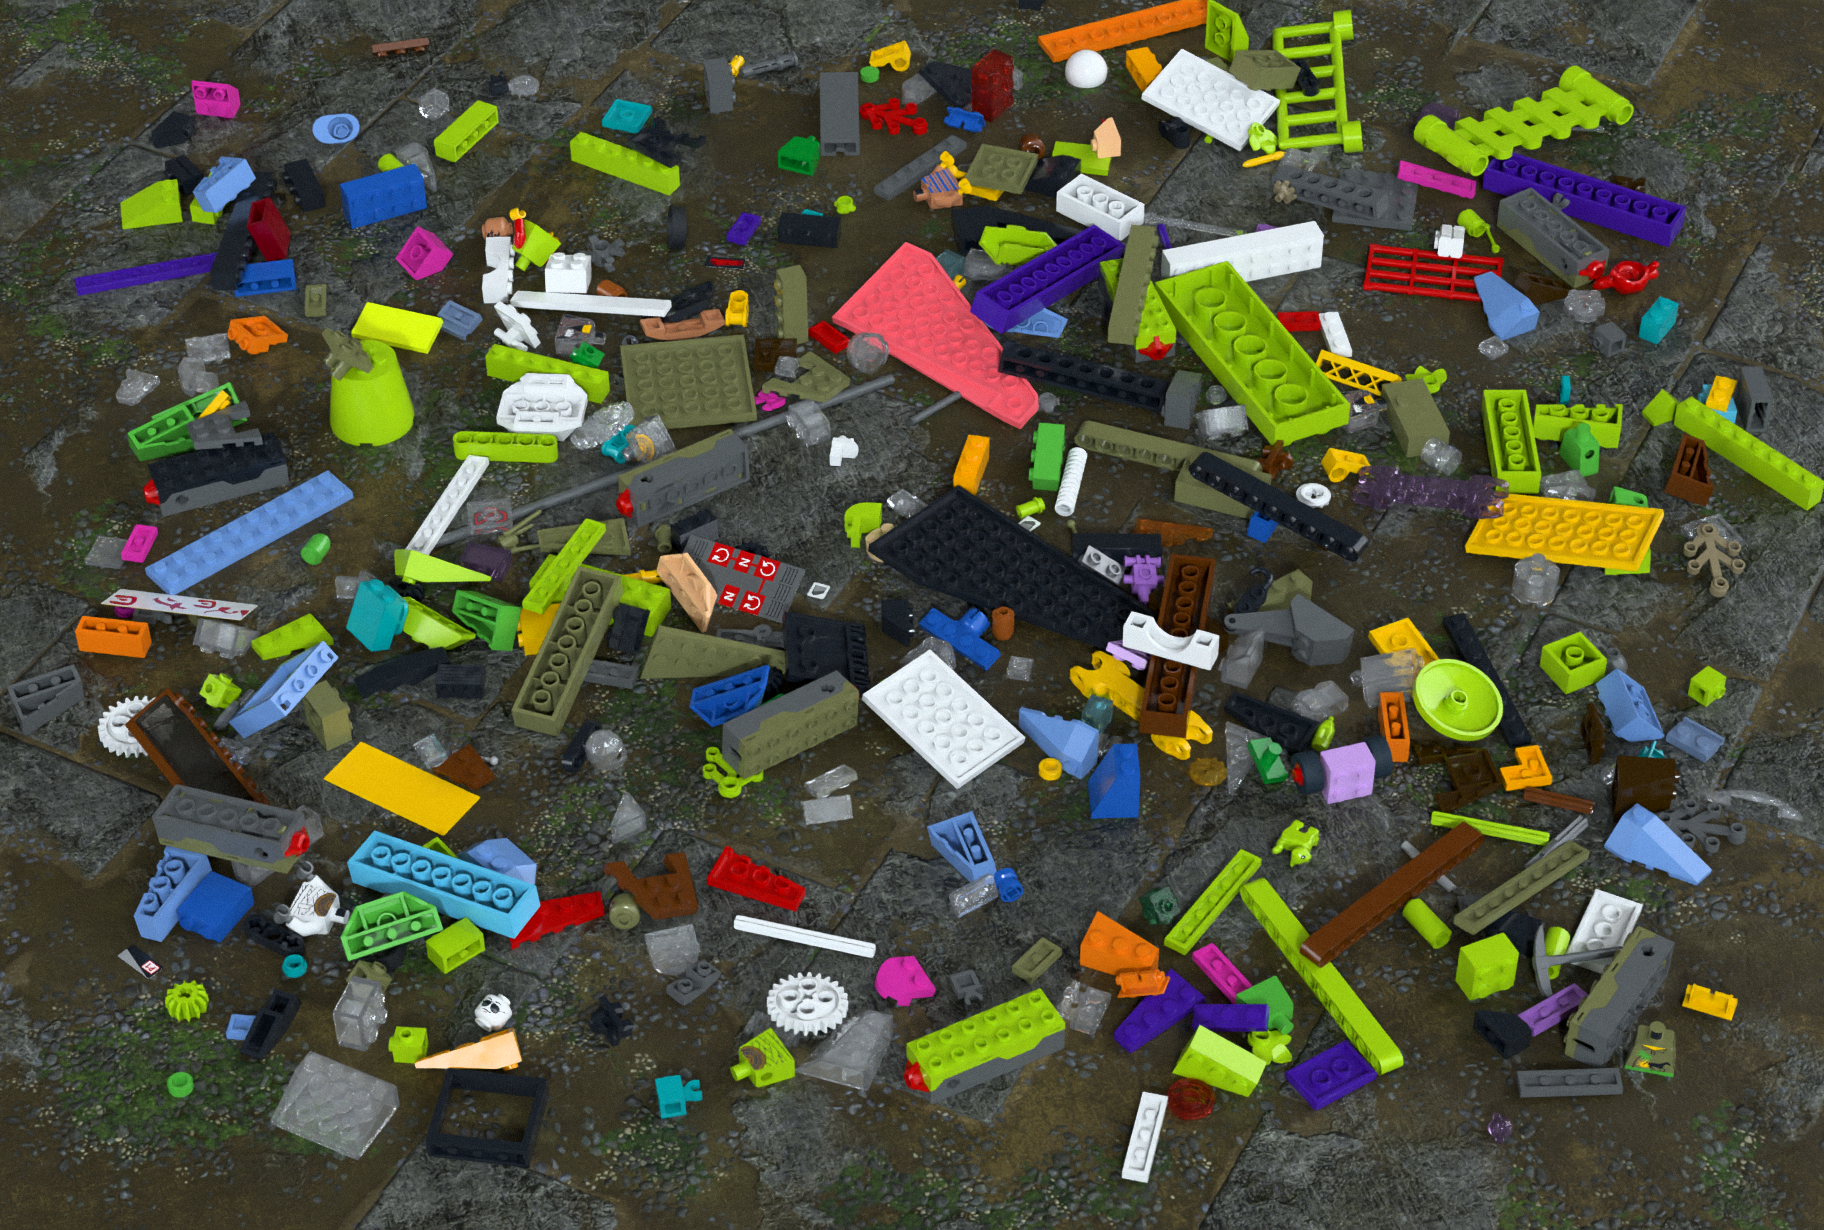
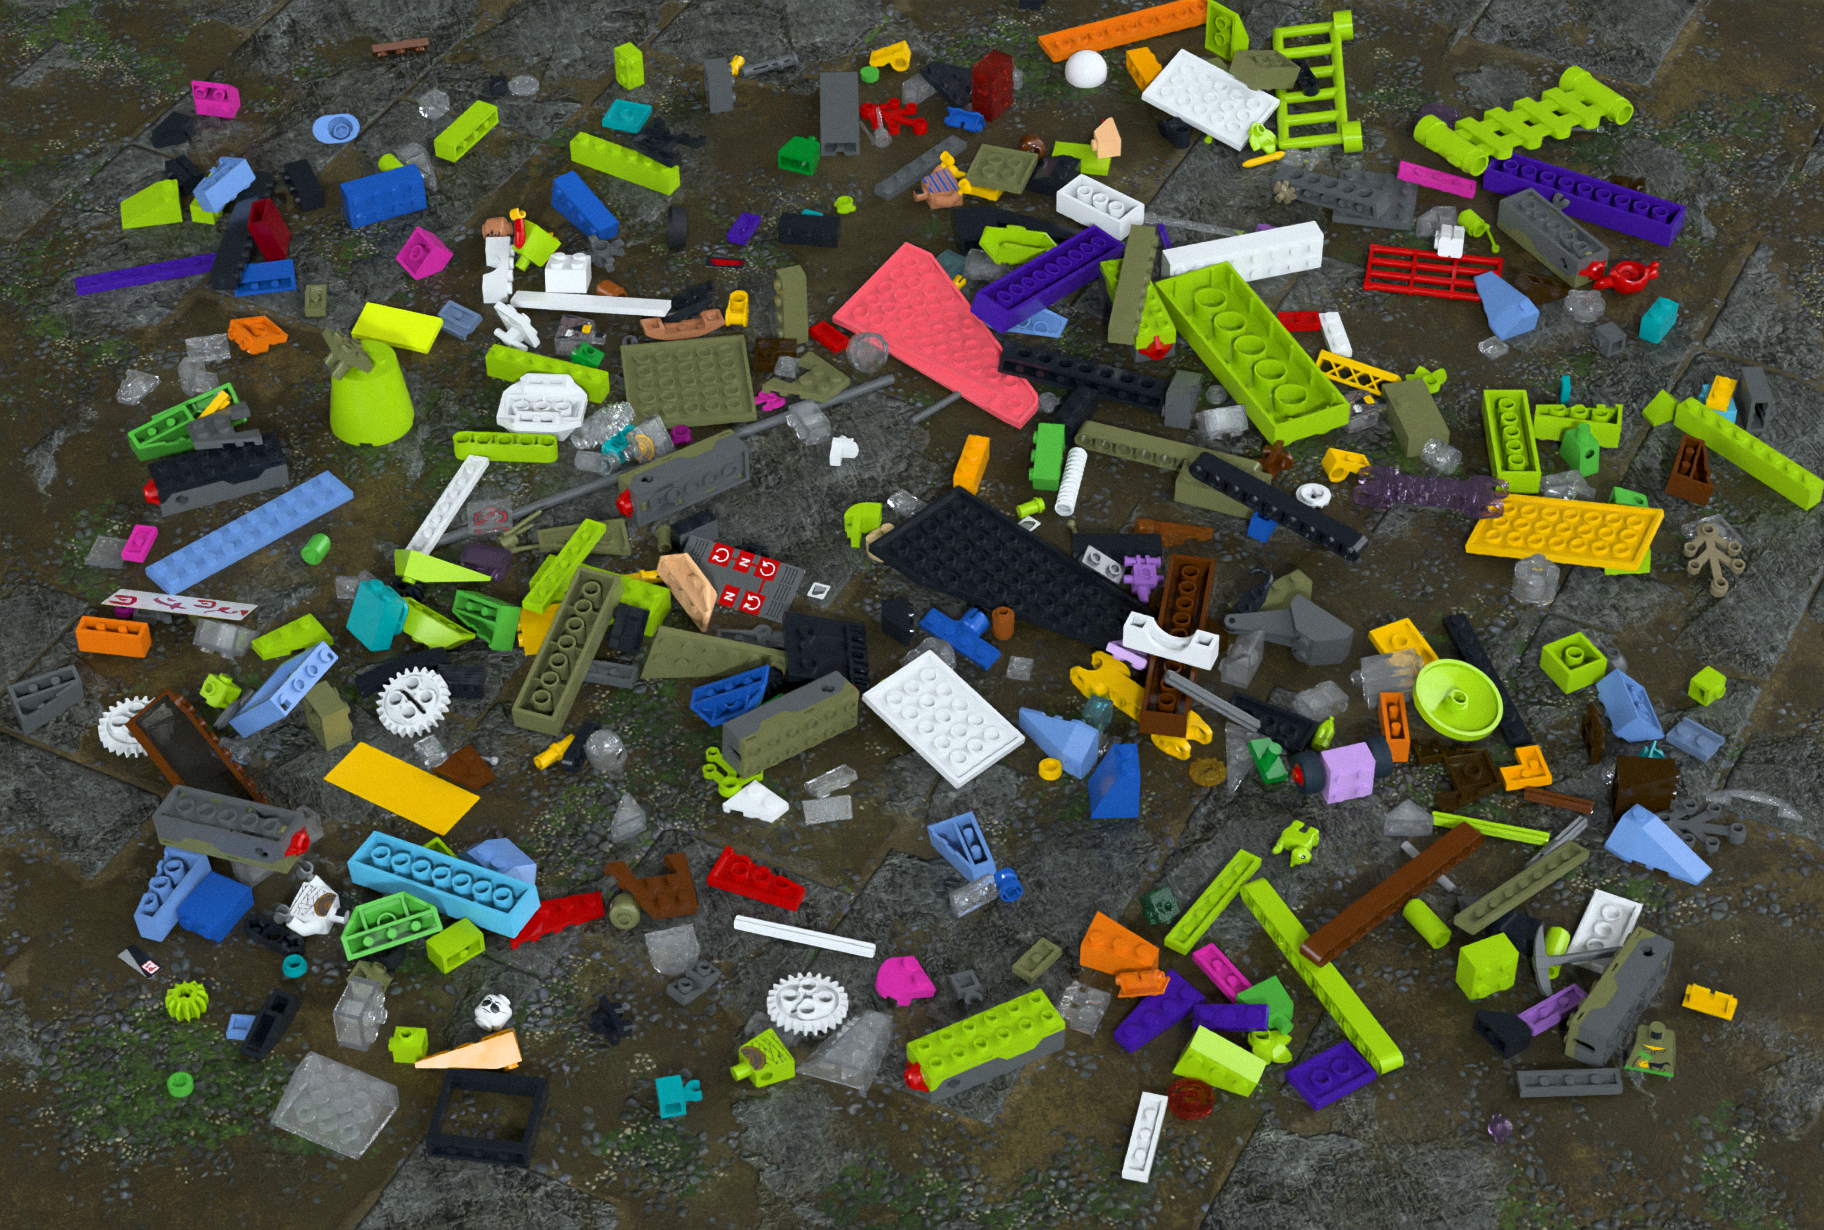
(429, 687): none -> white gear
(553, 753): none -> yellow pin
(582, 207): none -> blue wedge
(597, 462): none -> clear piece
(629, 66): none -> lime brick
(681, 435): none -> magenta plate
(757, 802): none -> white wing
(881, 136): none -> clear plant
(1076, 410): none -> black brick
(1211, 701): none -> axle
(1408, 820): none -> clear slope
(1433, 220): none -> clear slope

